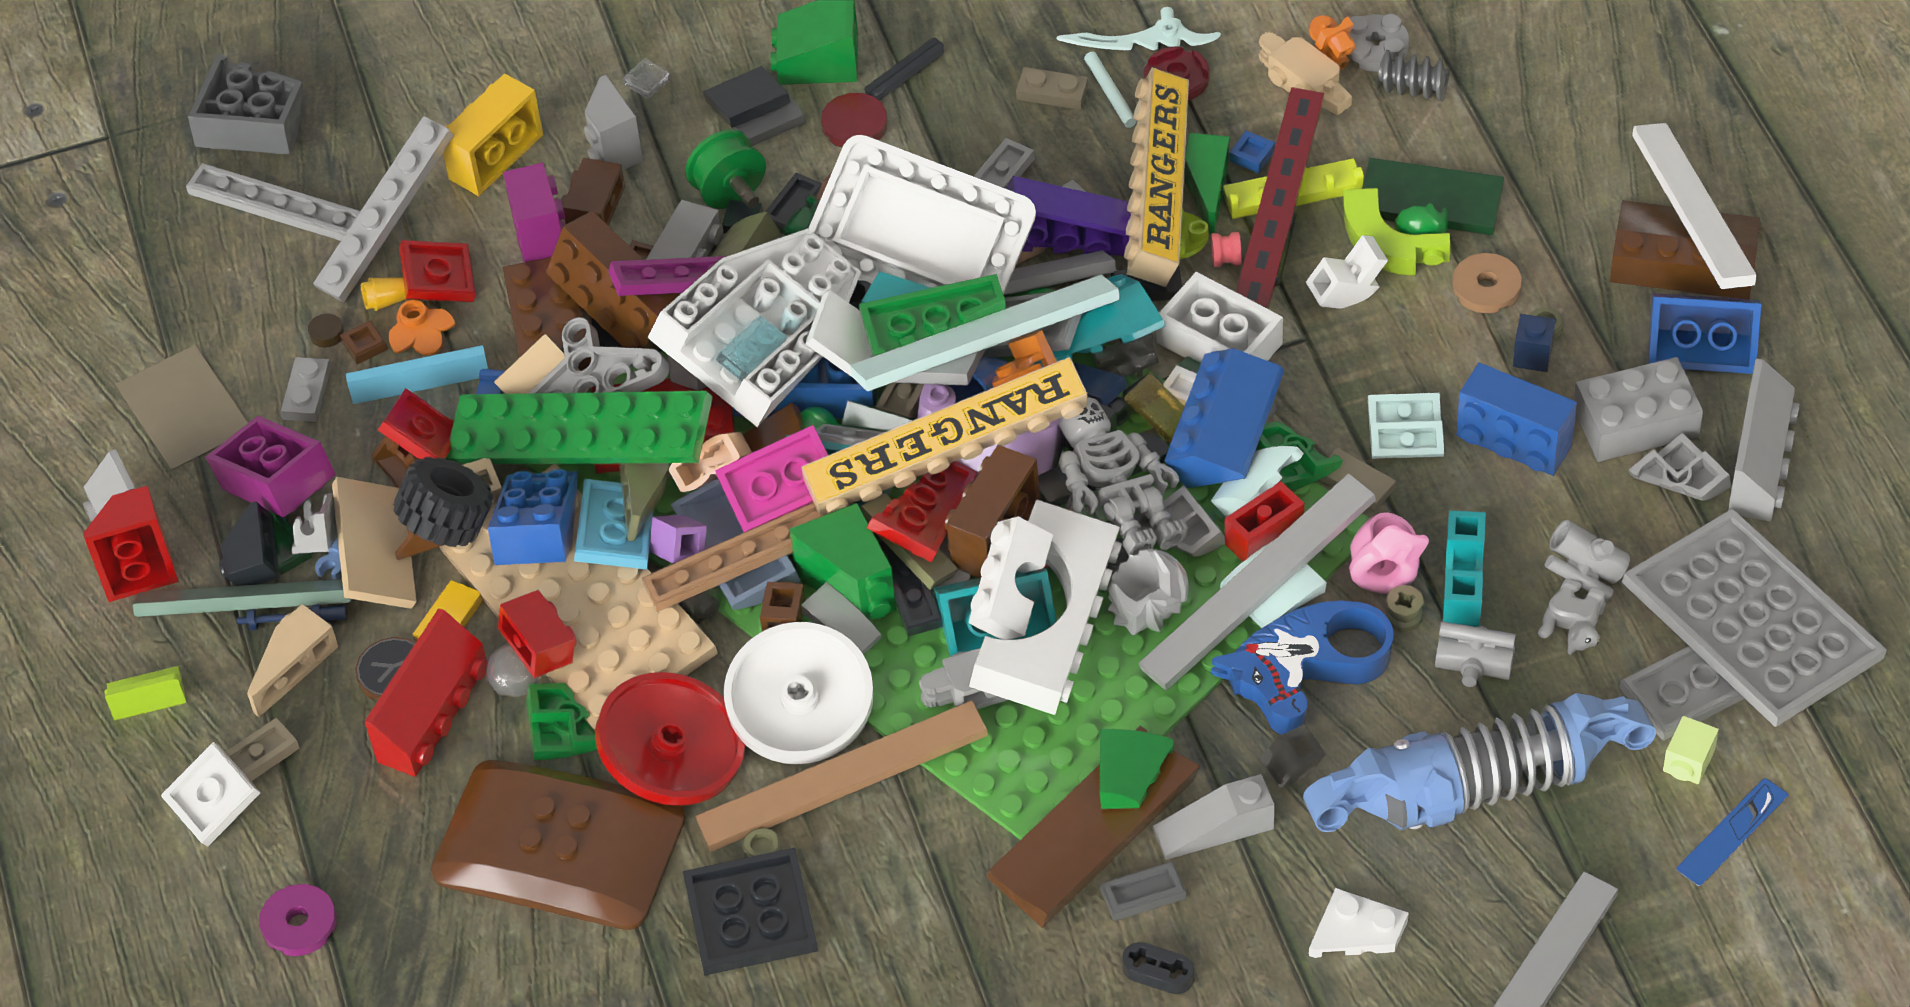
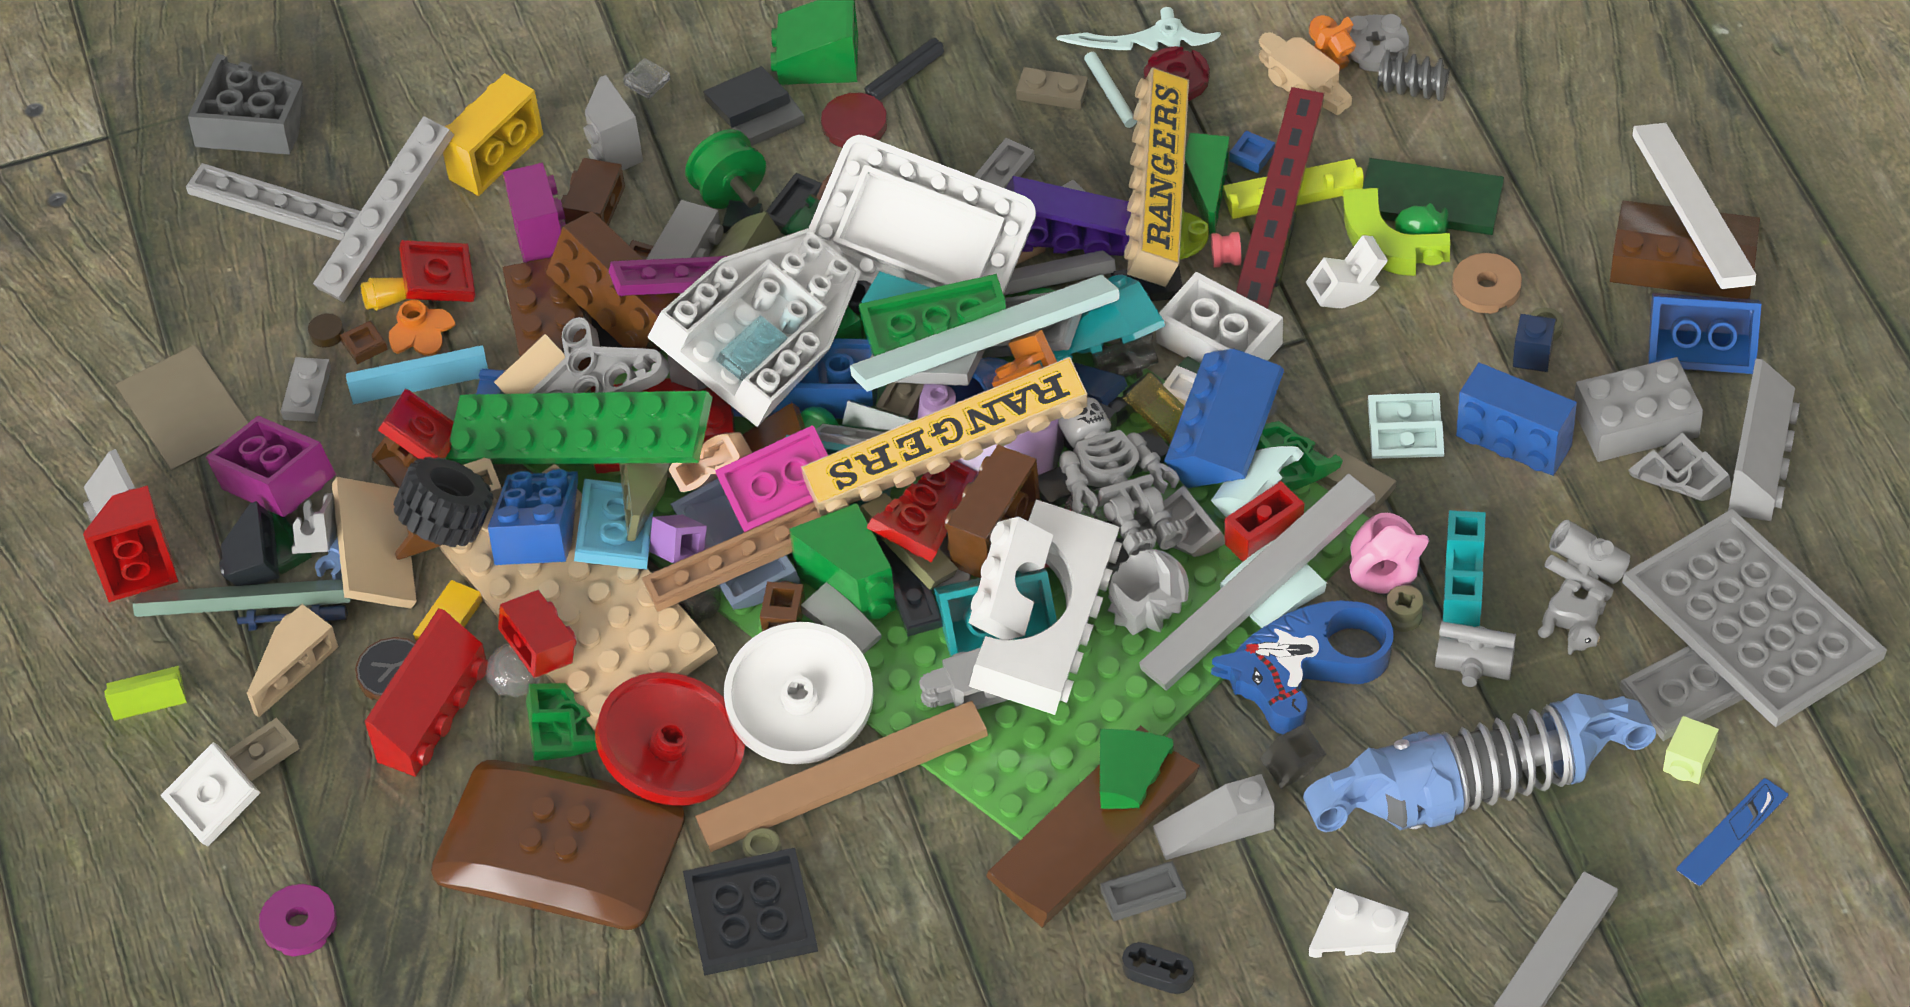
(839, 333): white tile -> none

